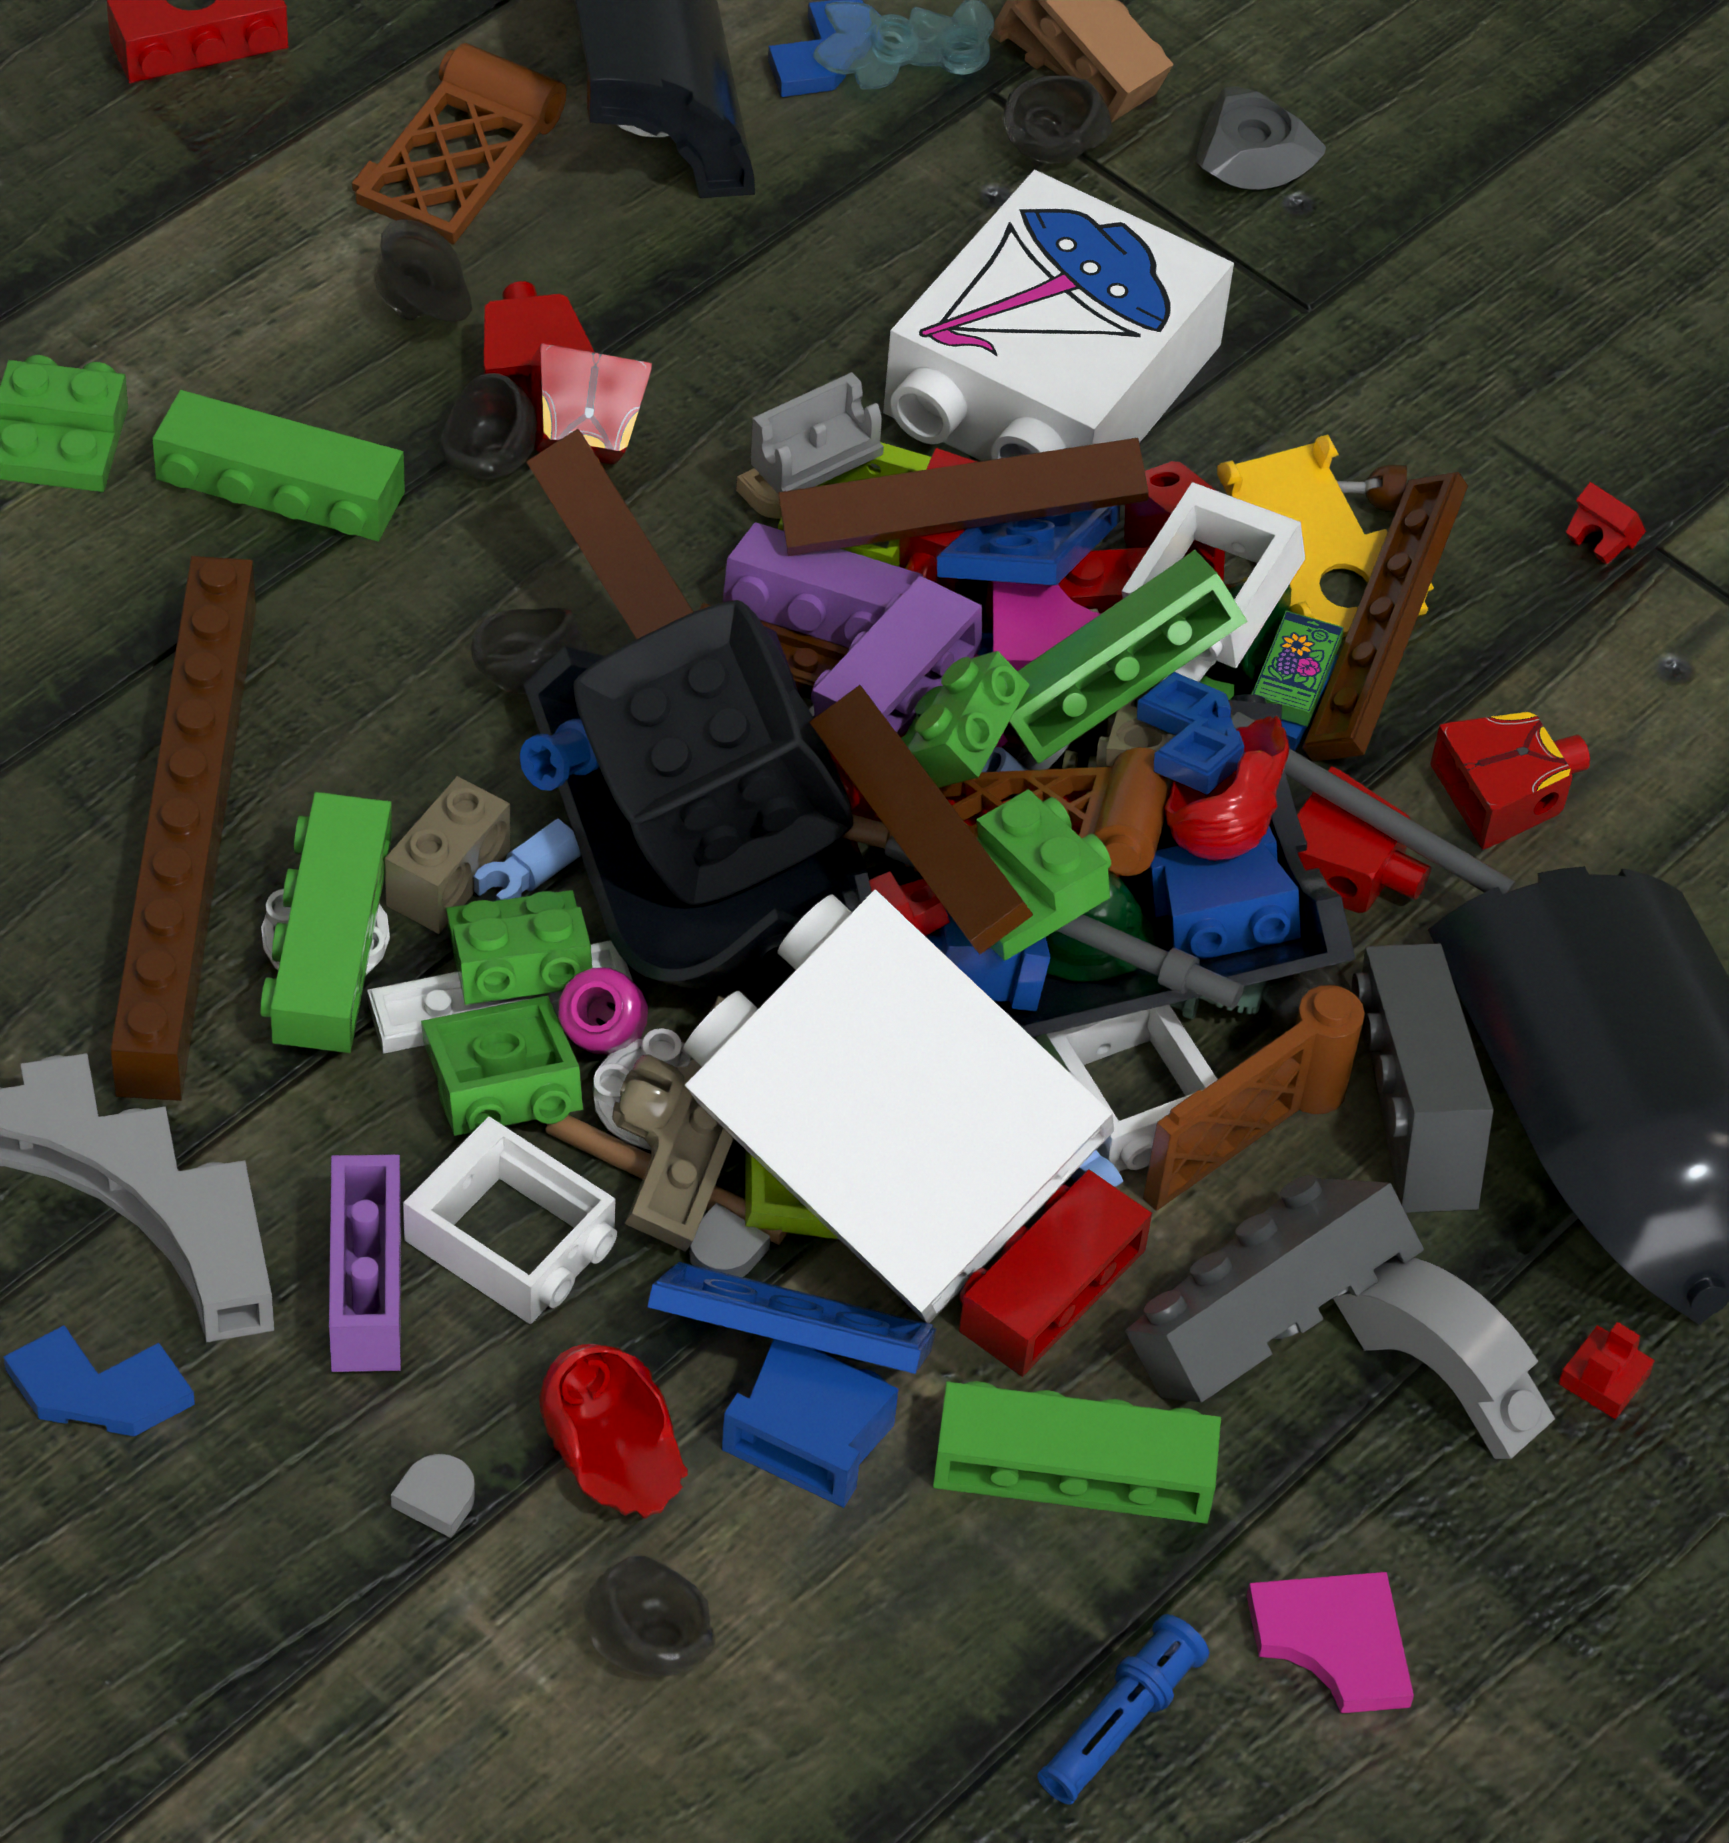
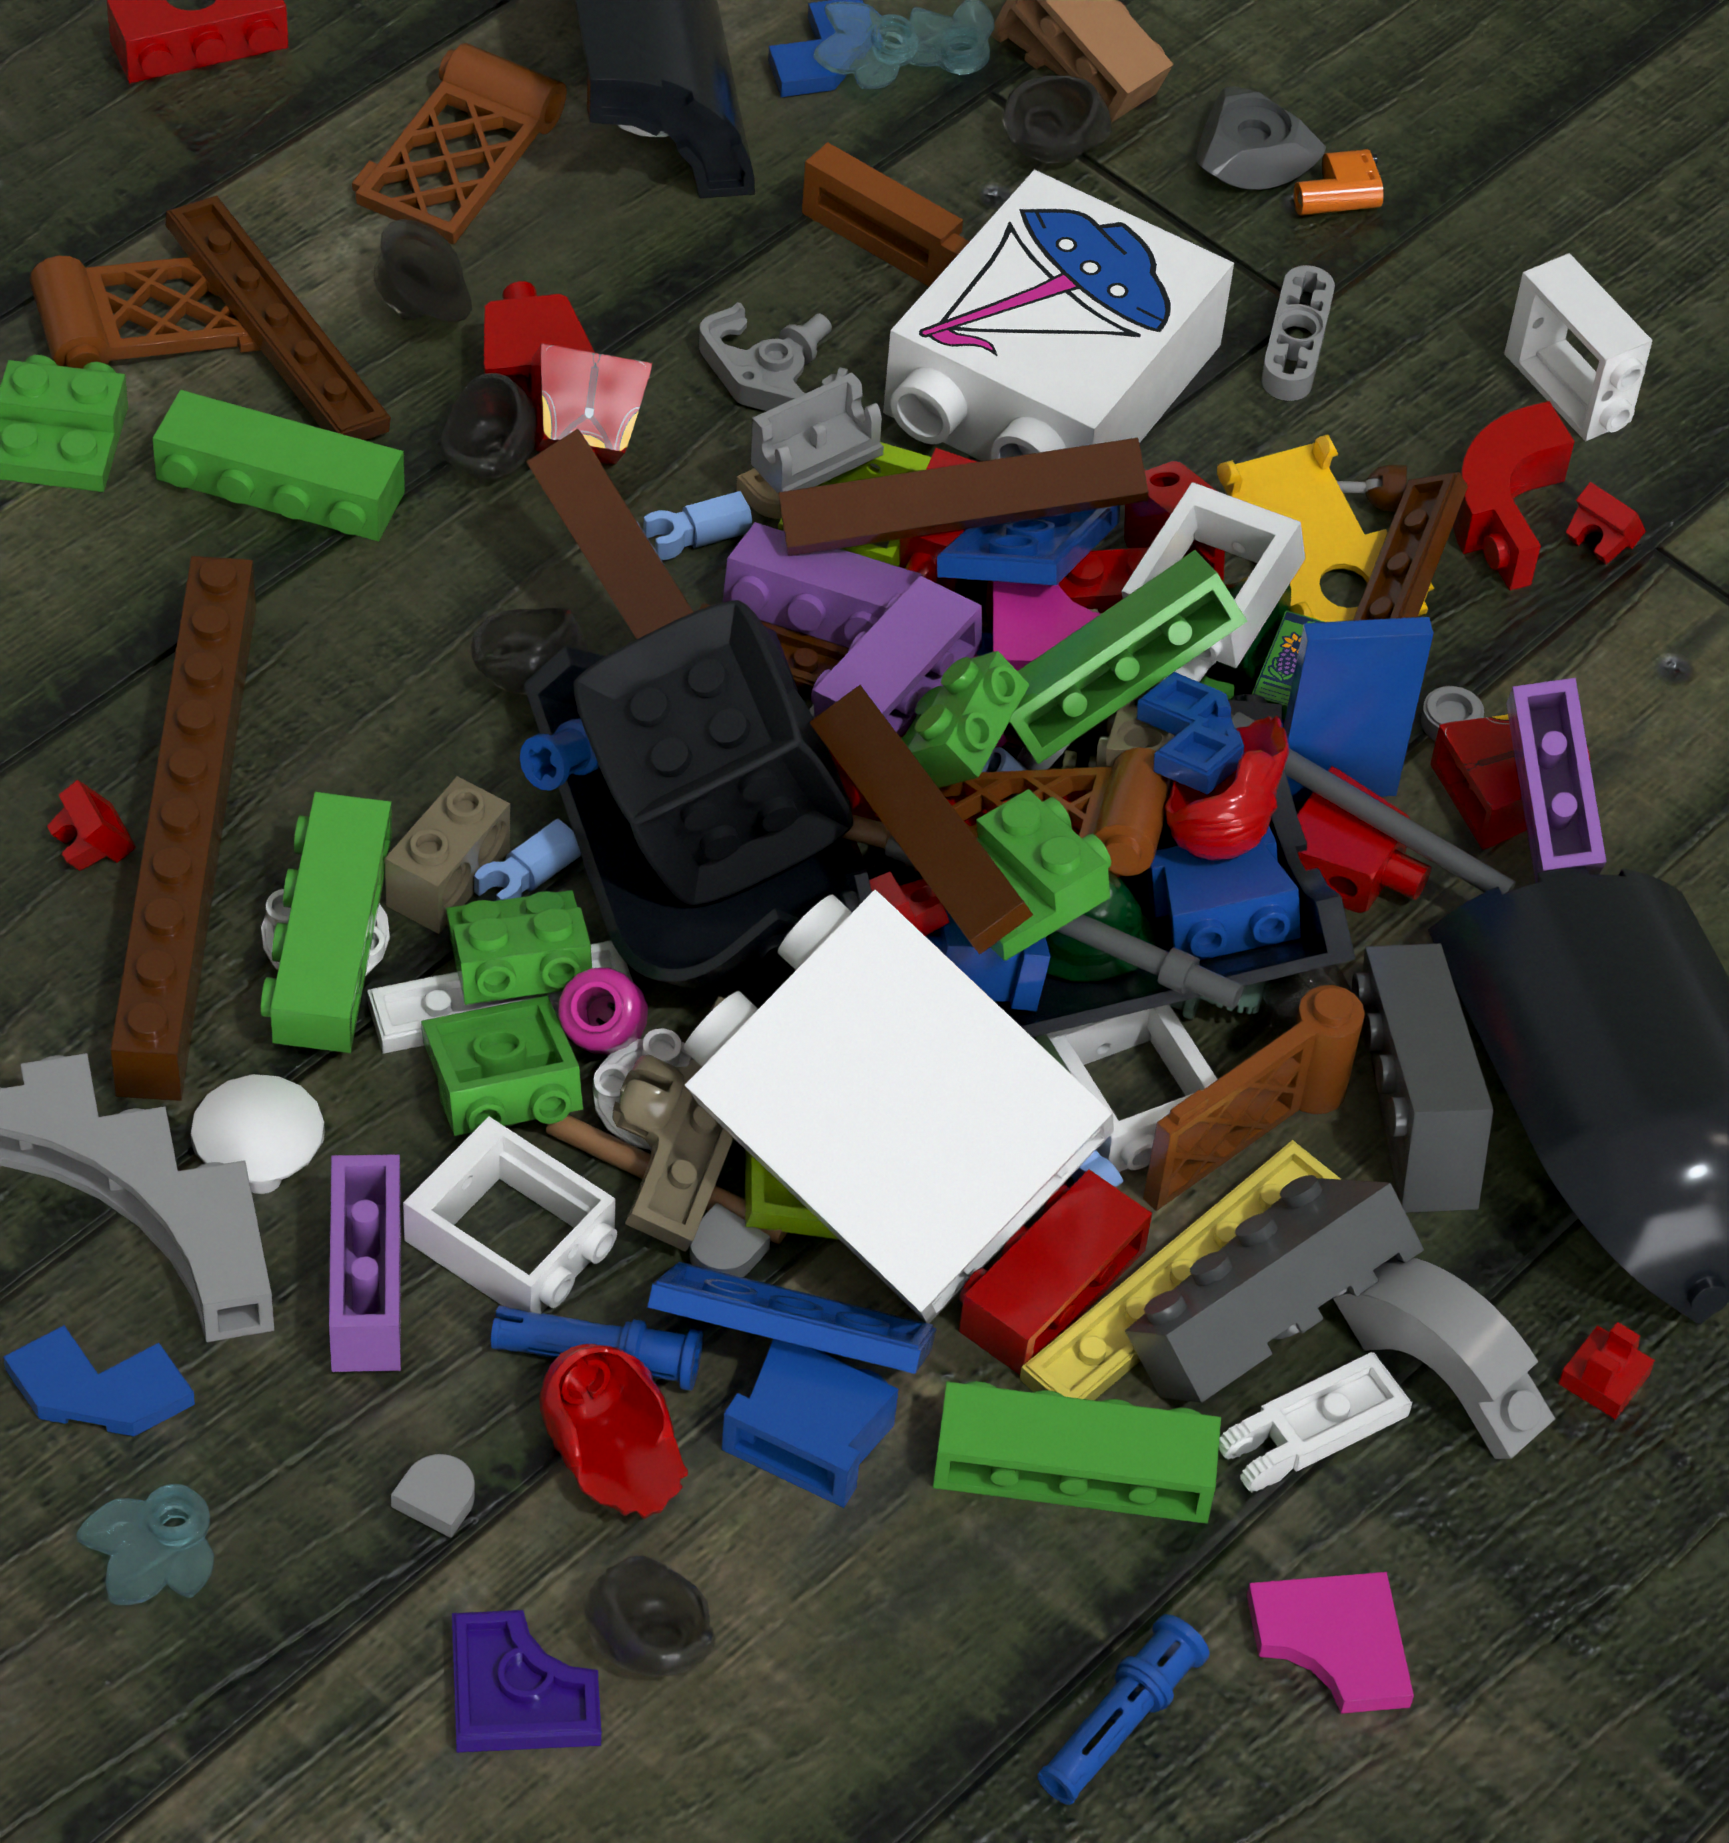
(81, 319): none -> dark orange piece
(95, 825): none -> red tile
(147, 1552): none -> clear light blue plate
(262, 1122): none -> white dish
(276, 320): none -> reddish brown tile
(515, 1692): none -> dark purple tile
(662, 1352): none -> blue pin
(698, 524): none -> light blue bar
(768, 370): none -> light grey piece
(880, 214): none -> dark orange hinge
(1096, 1347): none -> light yellow tile
(1306, 350): none -> light grey beam
(1317, 1420): none -> white hinge
(1347, 184): none -> orange piece
(1357, 698): none -> blue tile
(1449, 705): none -> light grey tile
(1504, 460): none -> red arch
(1555, 777): none -> medium lavender brick
(1565, 297): none -> white window

